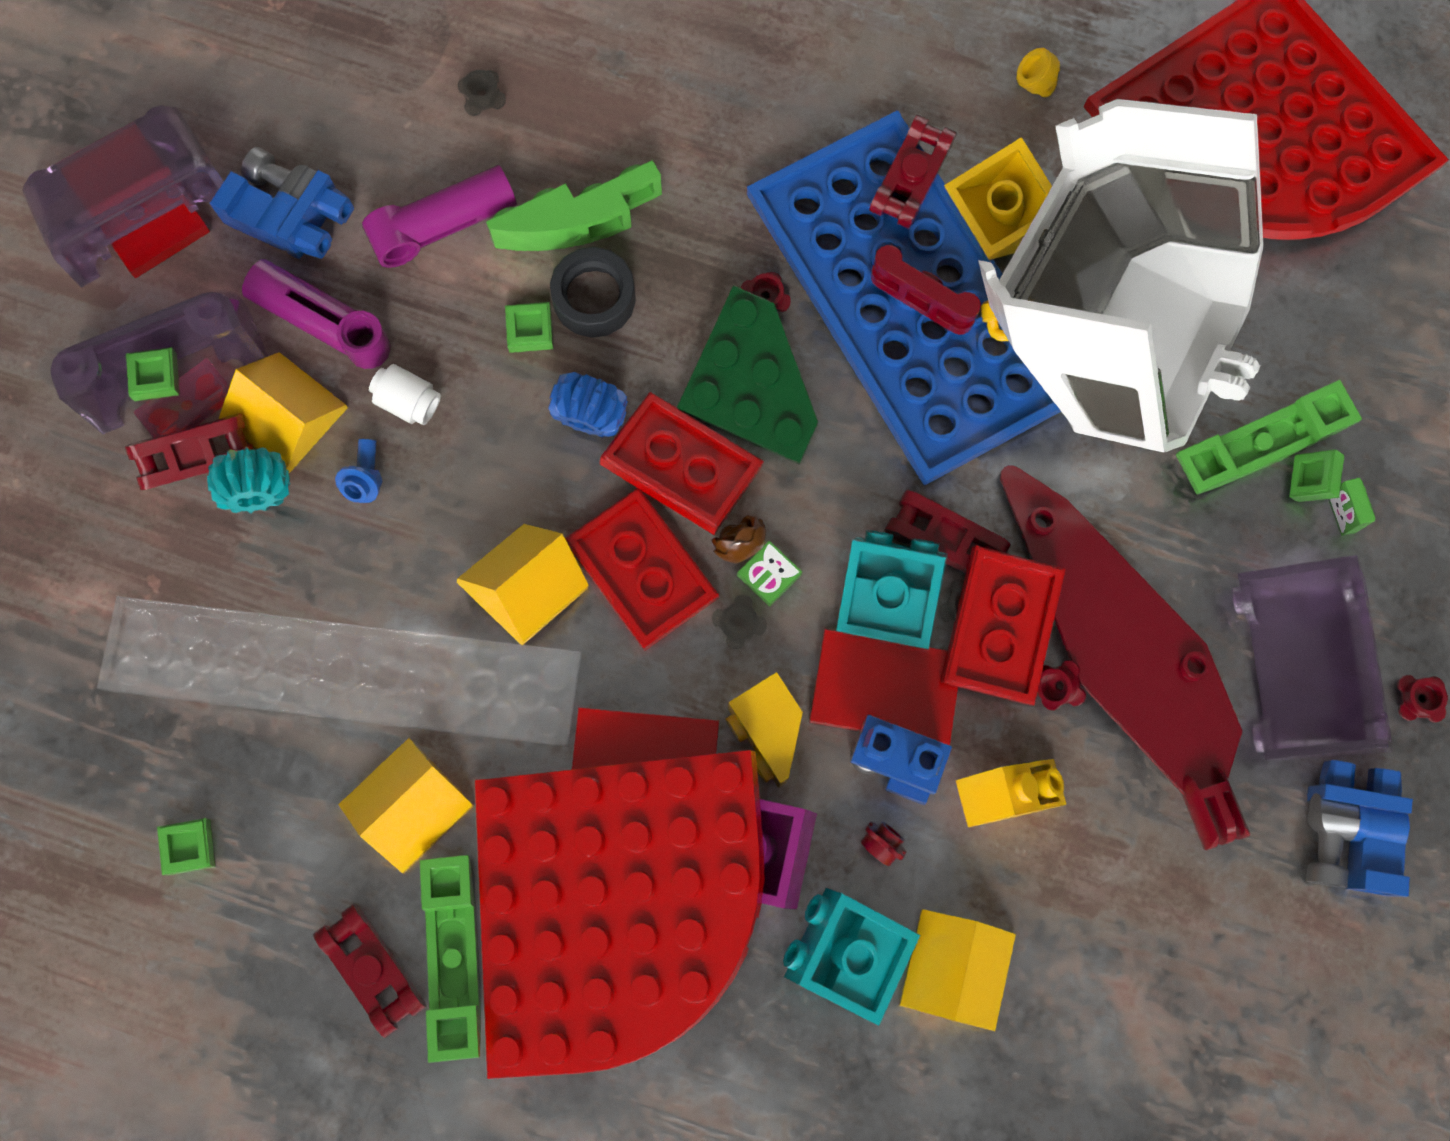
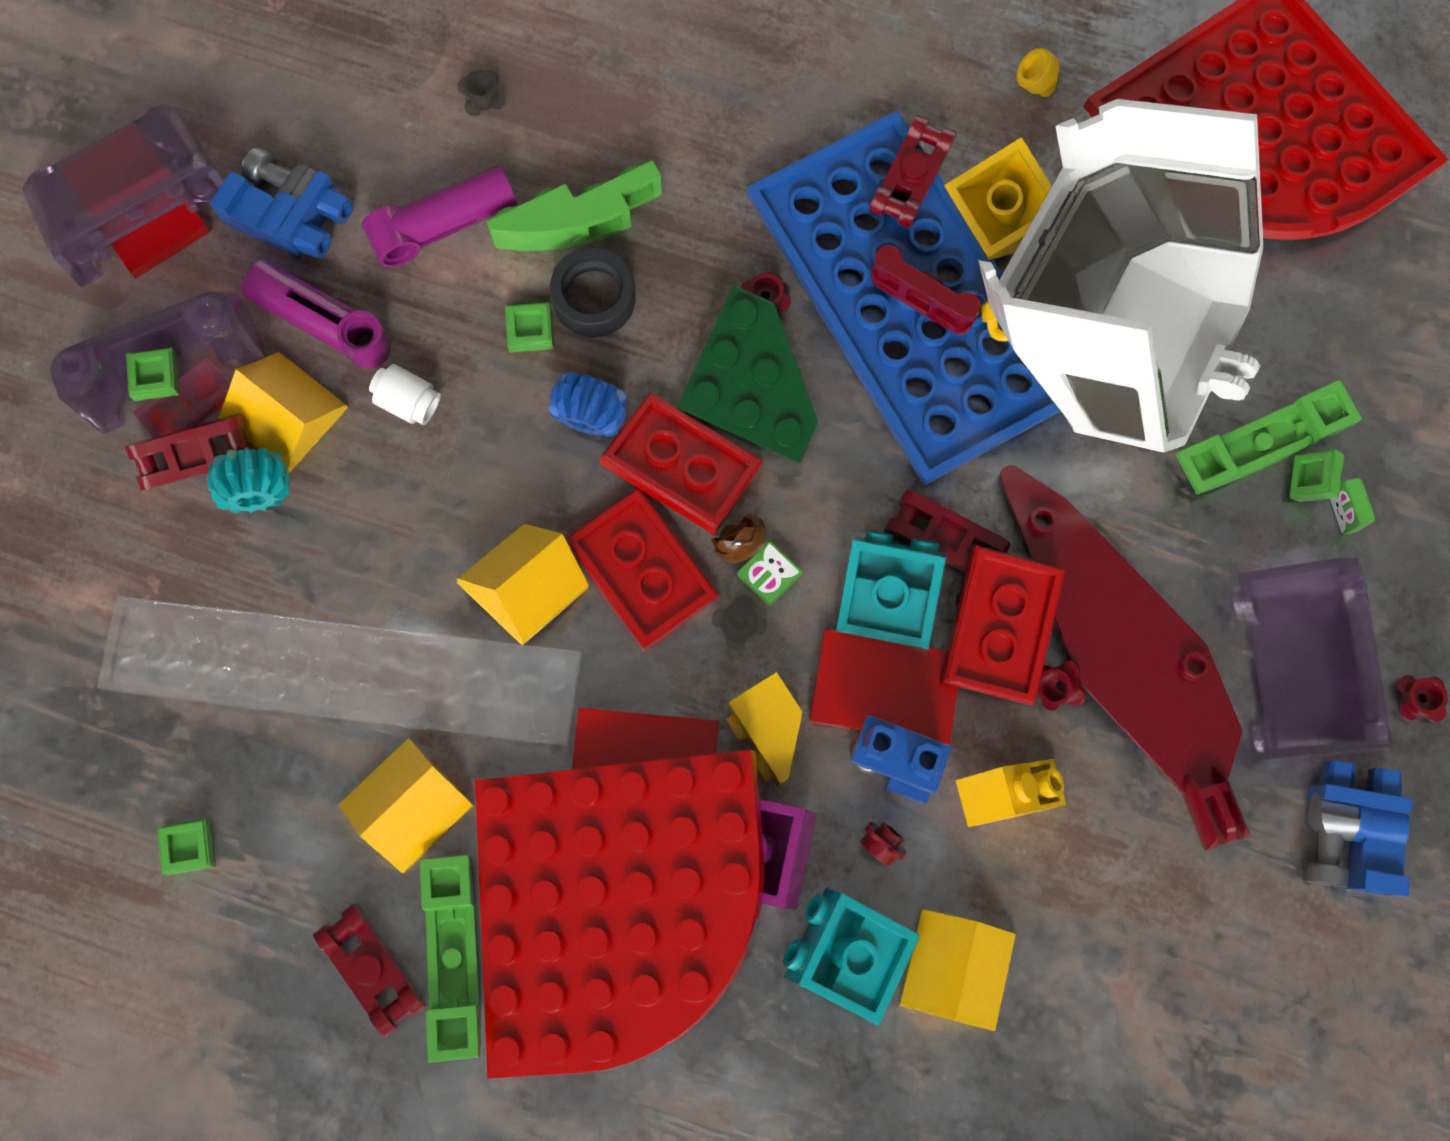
(362, 481): blue plate -> none

